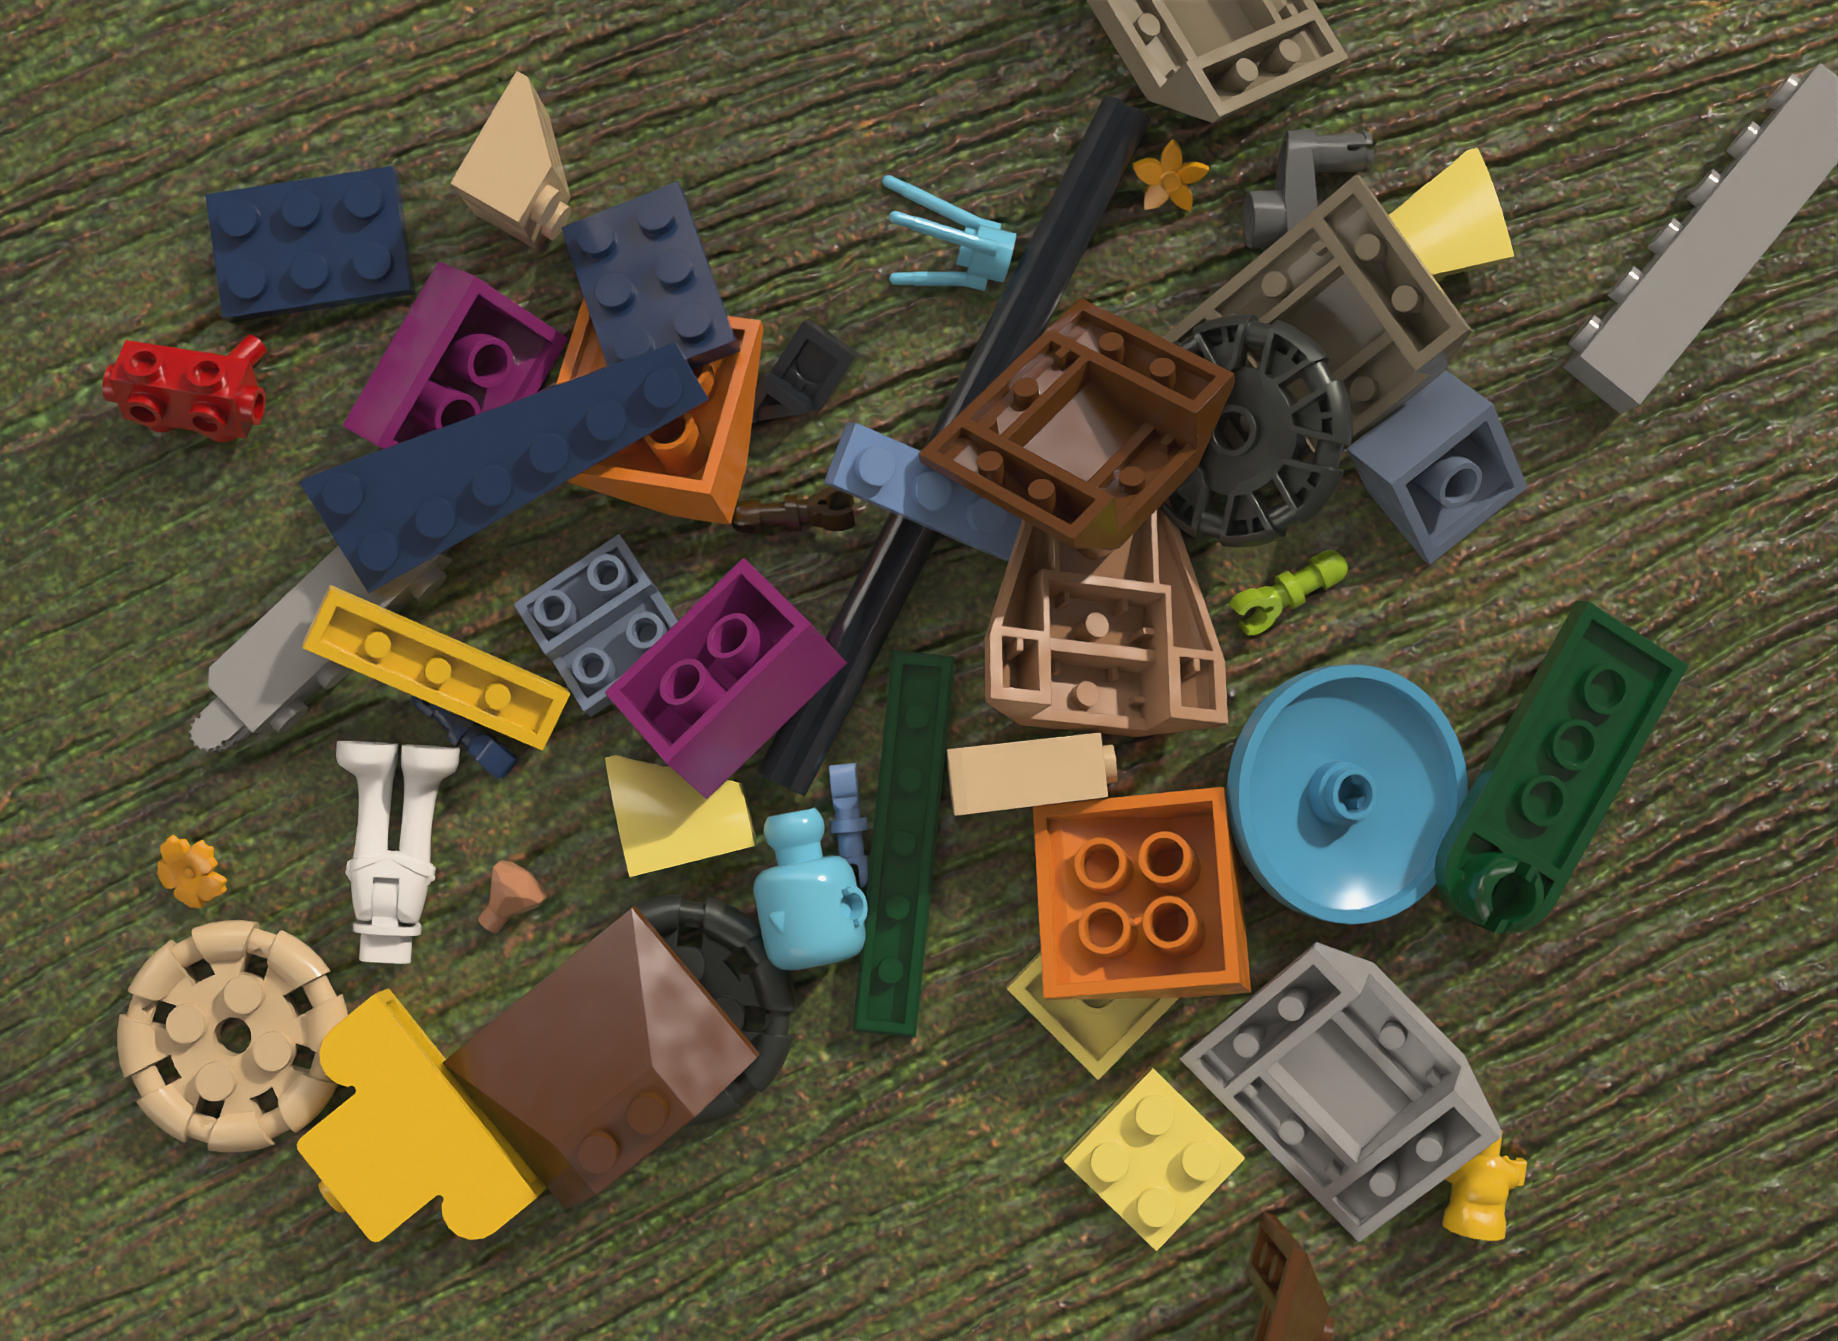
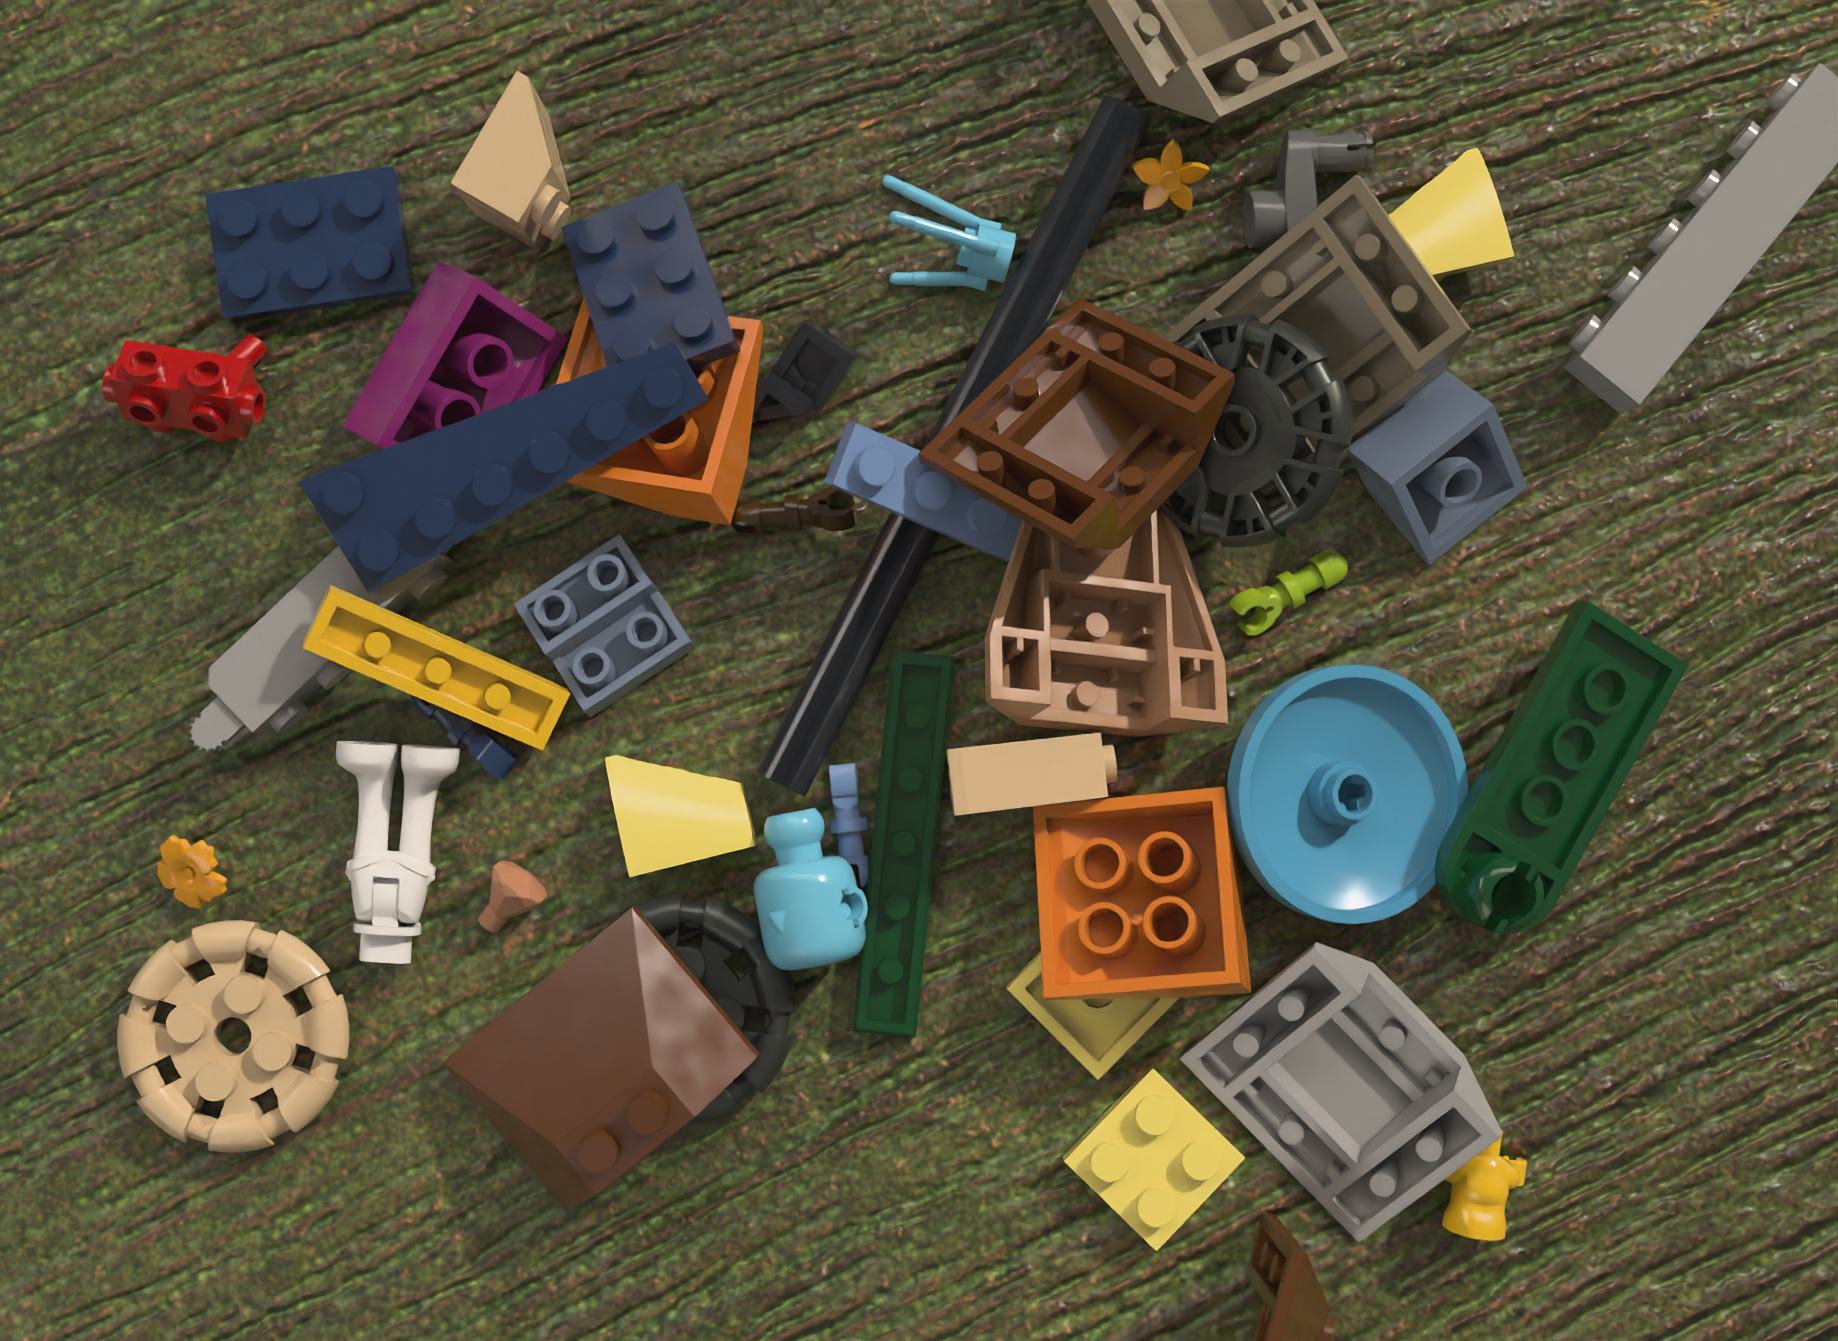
(409, 1133): yellow brick -> none
(725, 678): magenta brick -> none

